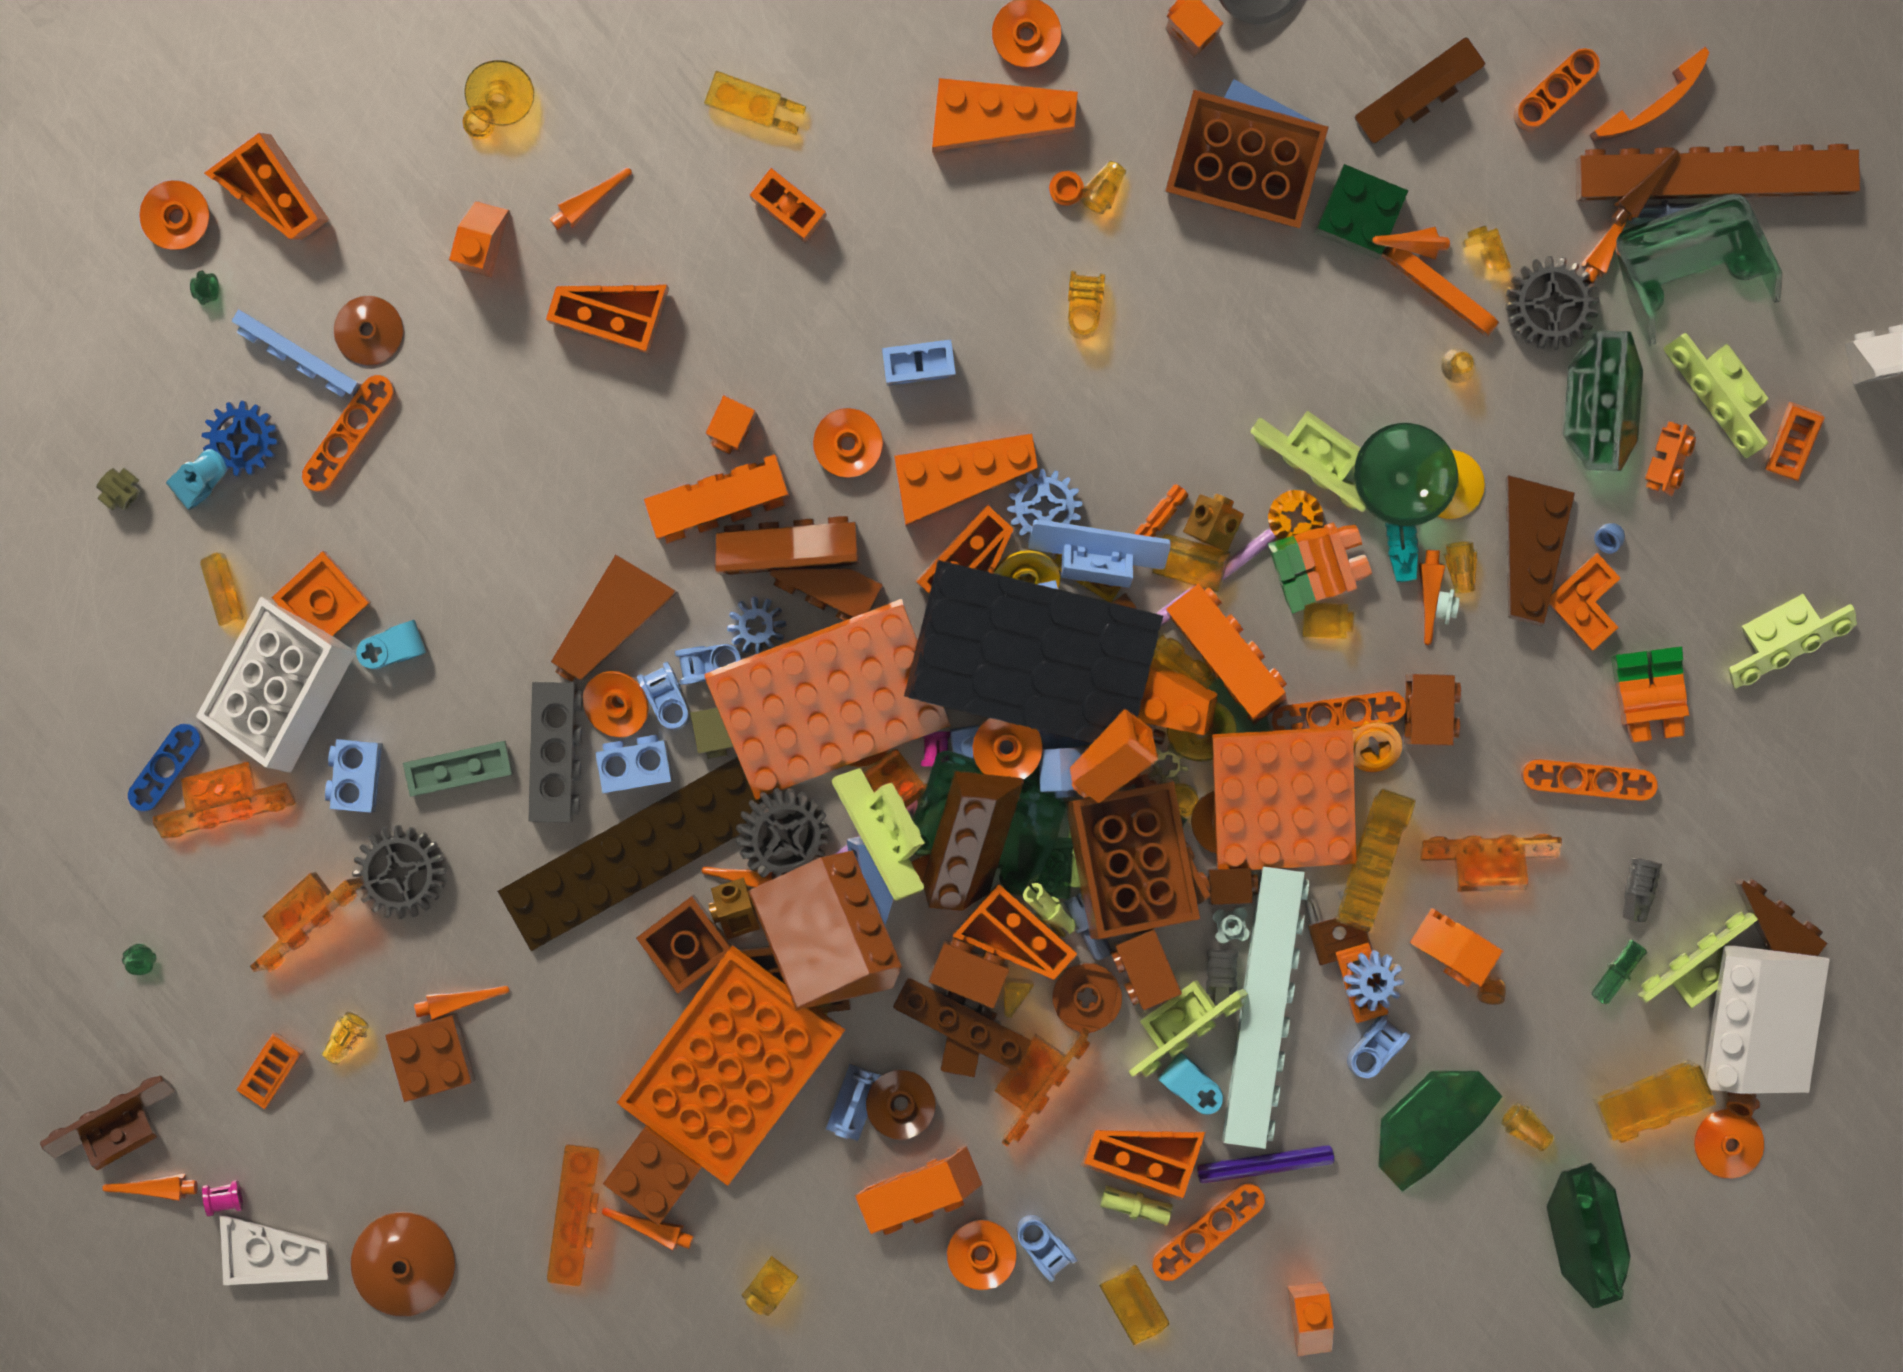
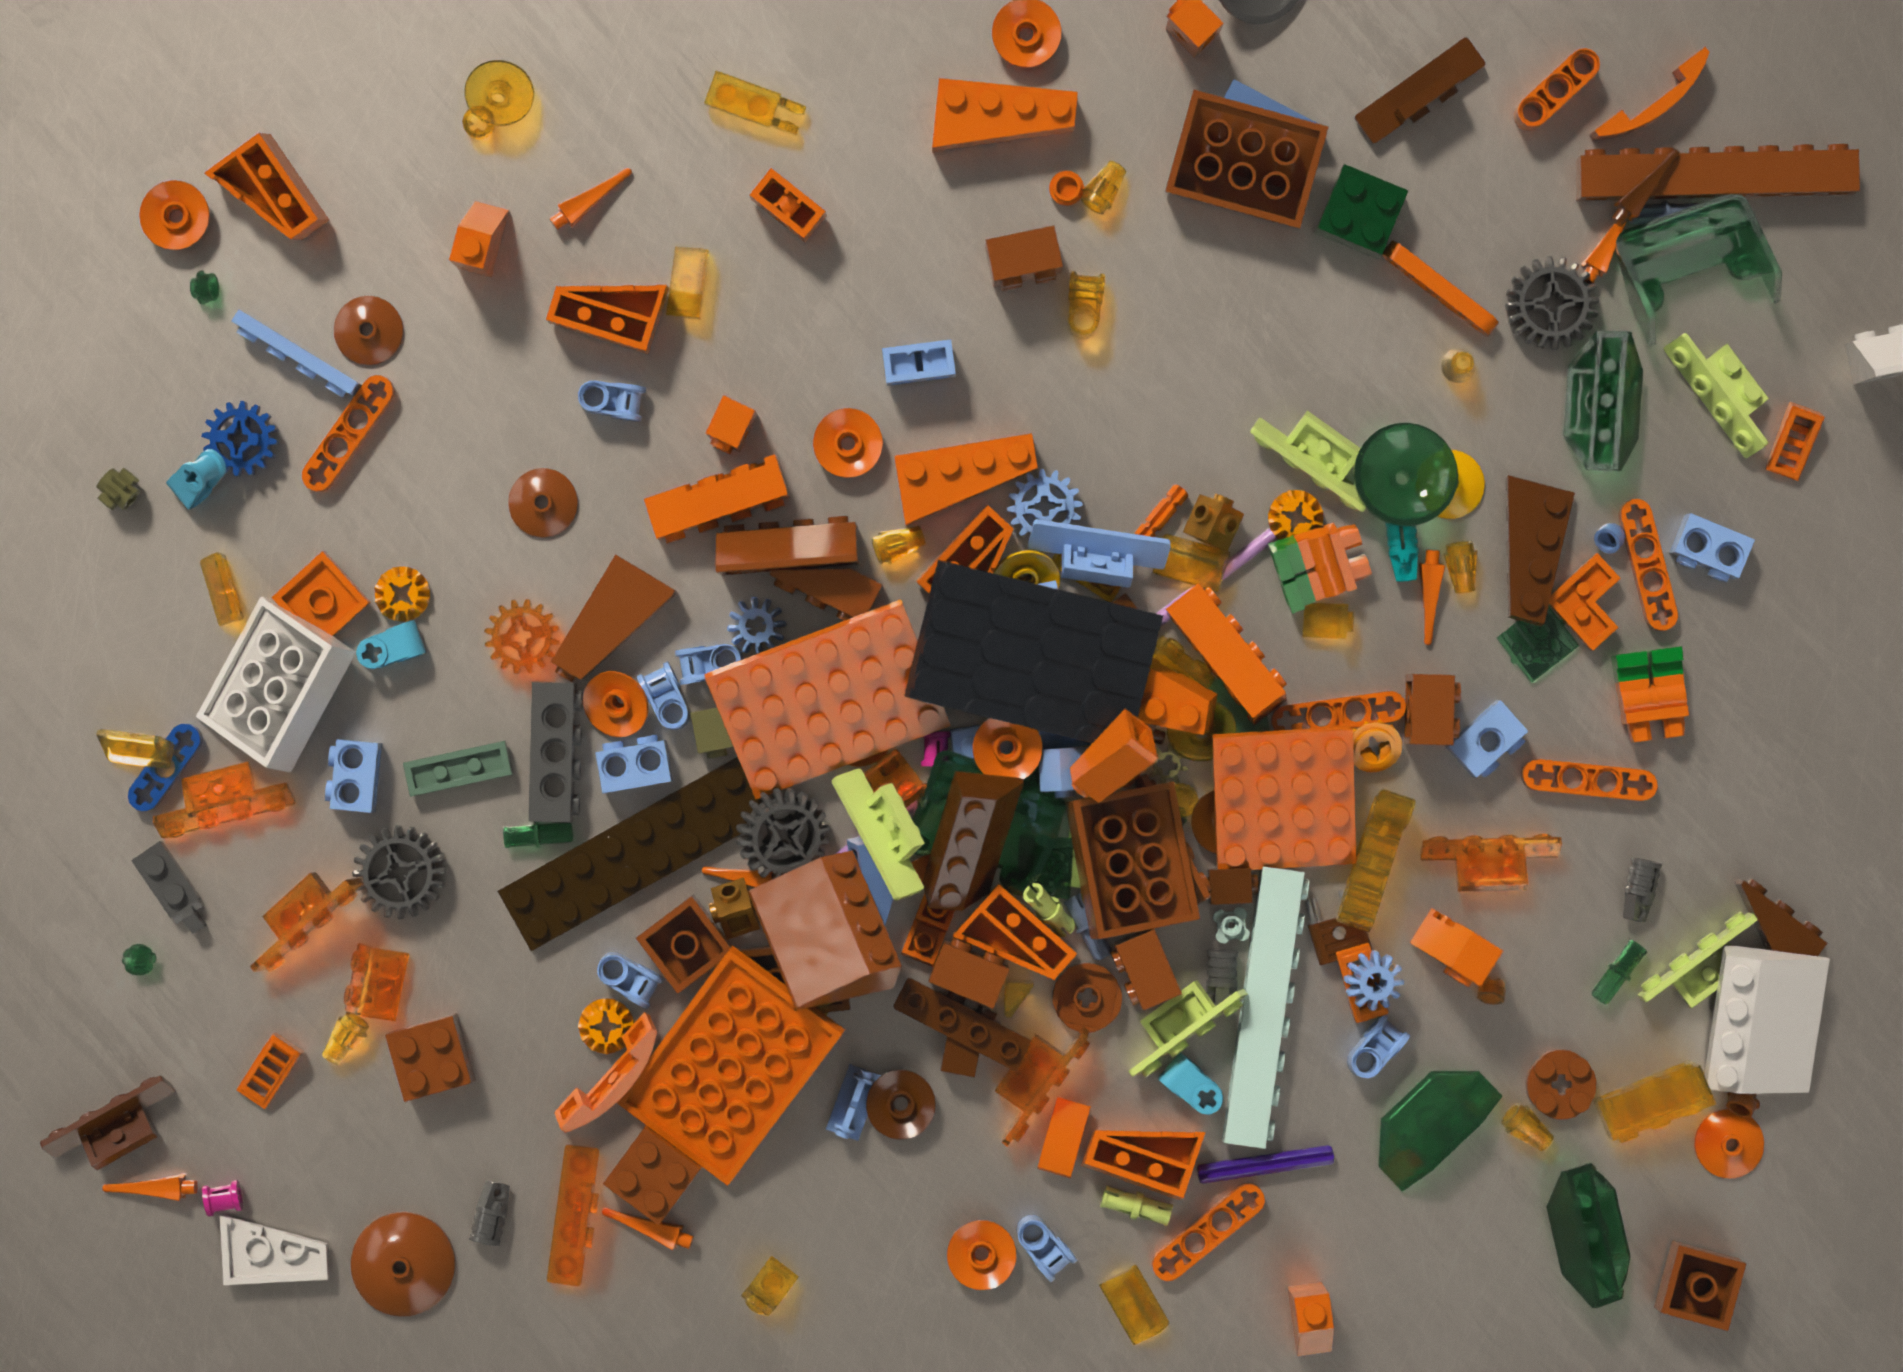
(136, 748): none -> clear yellow slope
(170, 886): none -> dark grey hinge
(375, 982): none -> clear orange bracket
(418, 593): none -> light orange gear
(445, 1003): orange piece -> none
(490, 1214): none -> dark grey hinge
(506, 640): none -> clear orange gear
(538, 834): none -> clear green axle
(560, 508): none -> dark orange dish
(582, 1107): none -> orange slope
(594, 1014): none -> light orange gear
(614, 400): none -> light blue piece
(631, 979): none -> light blue piece
(687, 282): none -> clear yellow slope
(897, 543): none -> clear yellow cone
(919, 1192): orange wedge -> none
(927, 933): none -> orange slope
(1024, 258): none -> dark orange brick
(1063, 1137): none -> orange slope
(1422, 242): orange piece -> none
(1447, 606): light aqua plate -> none
(1494, 253): clear yellow bracket -> none
(1509, 735): none -> light blue brick
(1537, 647): none -> clear green piece
(1546, 1070): none -> dark orange plate
(1653, 563): none -> orange beam
(1677, 446): orange hinge -> none
(1700, 1285): none -> dark orange brick
(1714, 539): none -> light blue brick
(1787, 634): yellowish green bracket -> none

